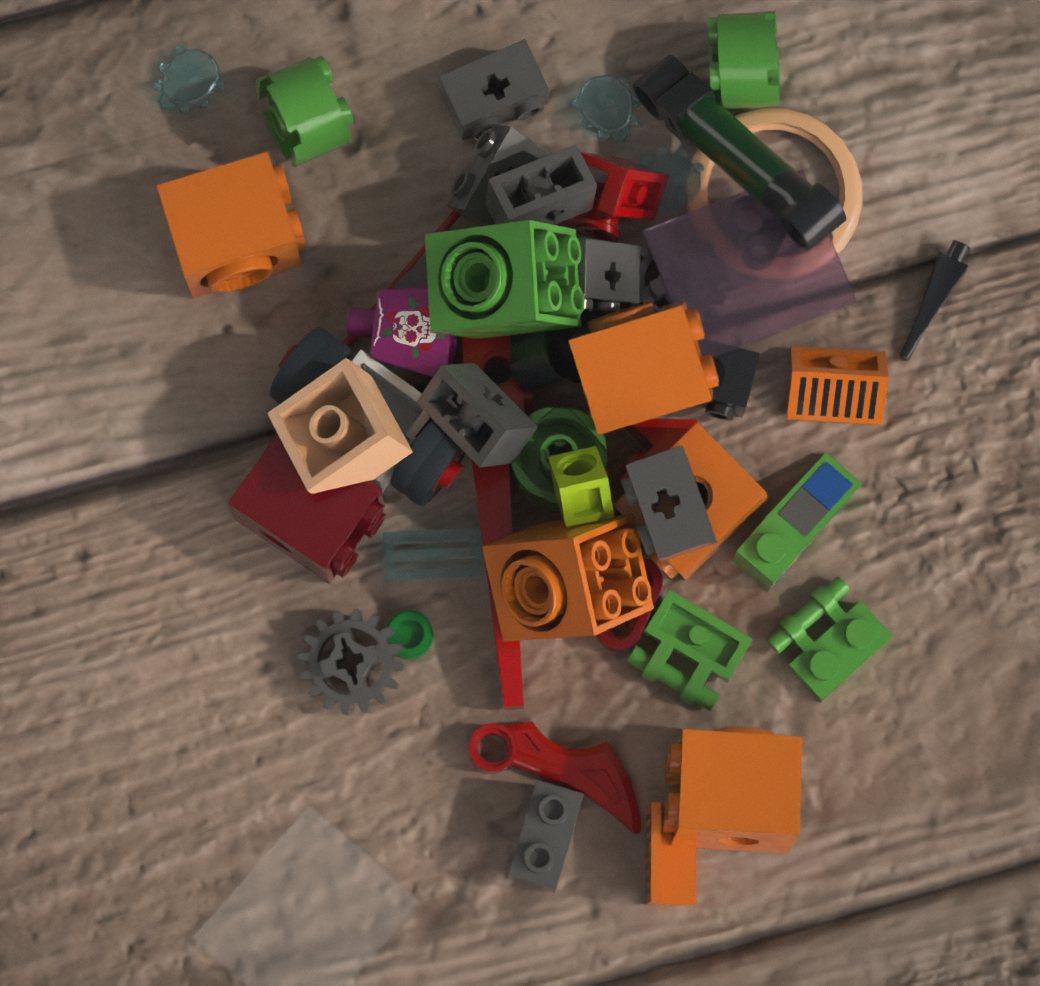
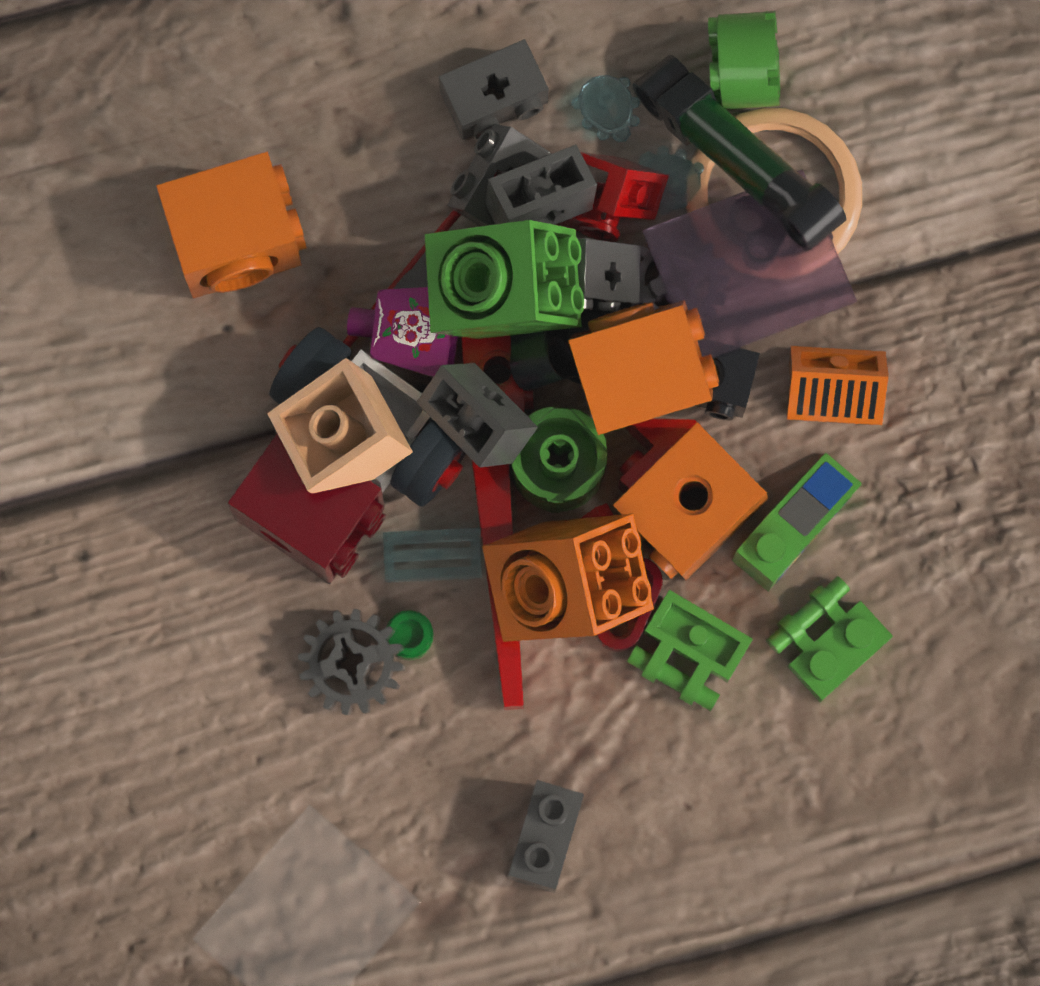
(188, 80): clear light blue piece -> none
(304, 110): bright green brick -> none
(581, 487): lime brick -> none
(588, 771): red piece -> none
(668, 868): orange panel -> none
(669, 474): dark grey brick -> none
(734, 790): orange brick -> none
(944, 277): black piece -> none

